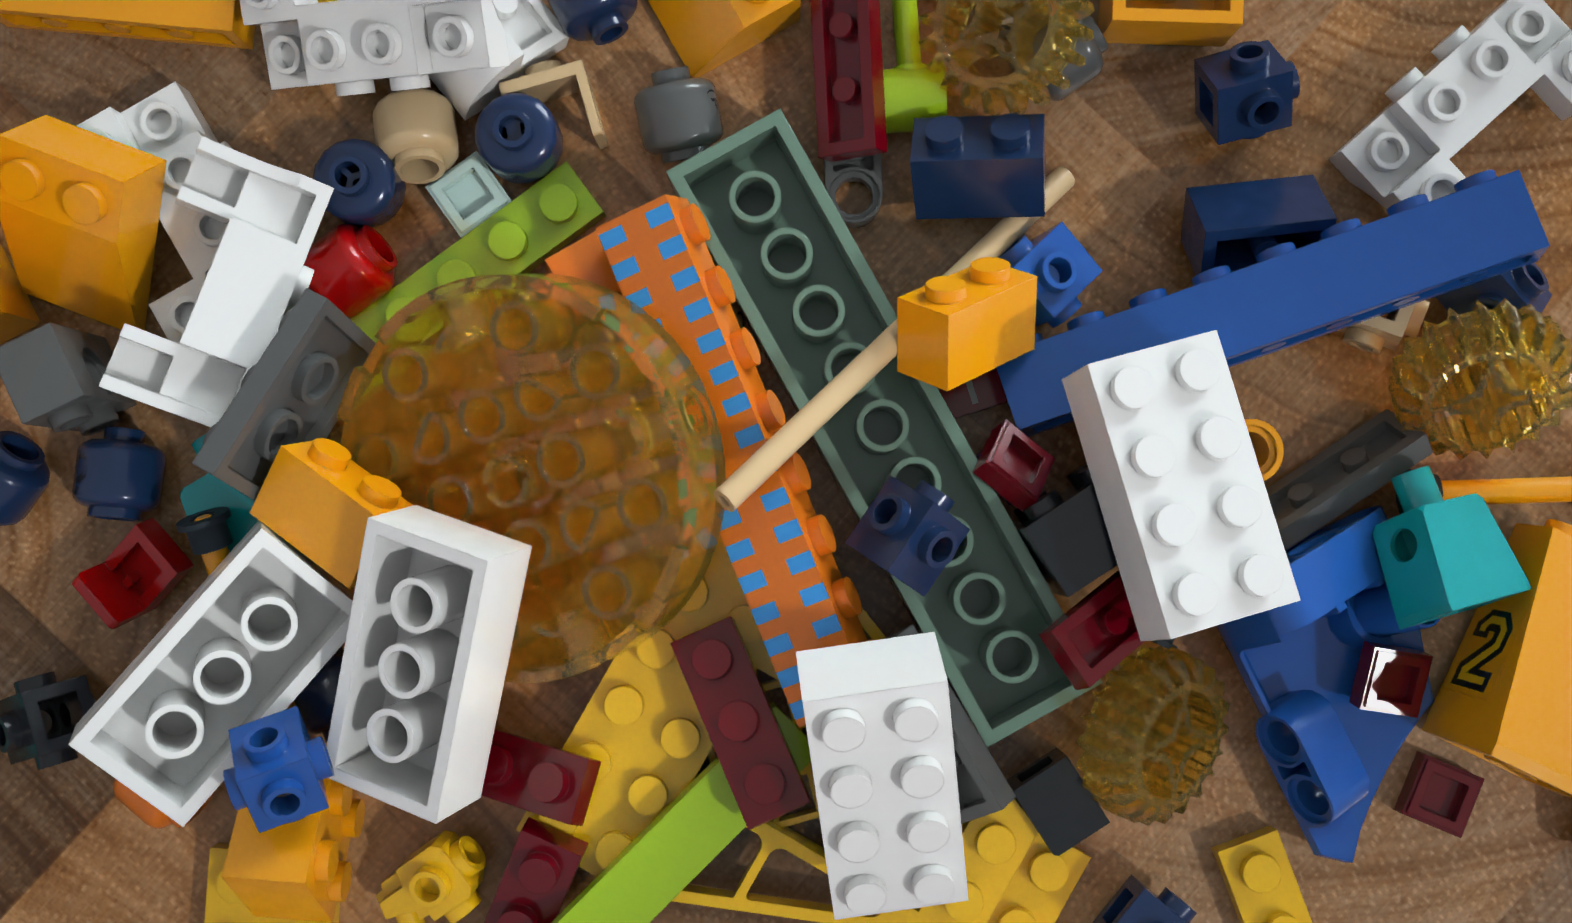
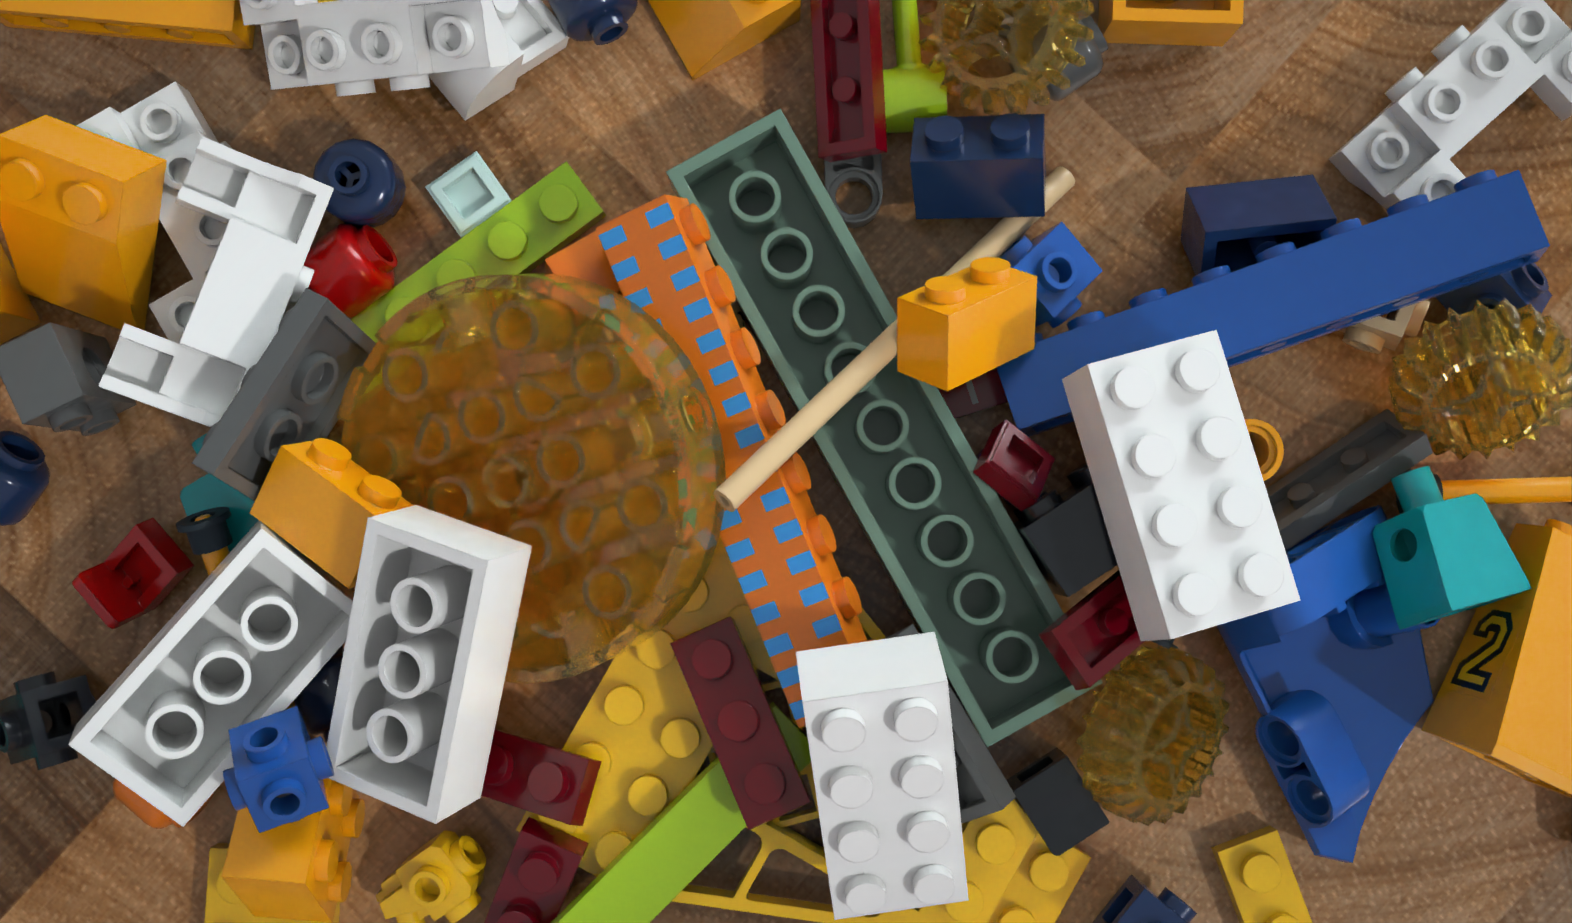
(119, 475): dark blue head -> none
(417, 133): tan head -> none
(509, 151): dark blue head -> none
(552, 81): tan bracket -> none
(678, 115): dark grey head -> none
(909, 533): dark blue brick -> none
(1245, 91): dark blue brick -> none
(1390, 679): dark red tile -> none
(1439, 794): dark red tile -> none

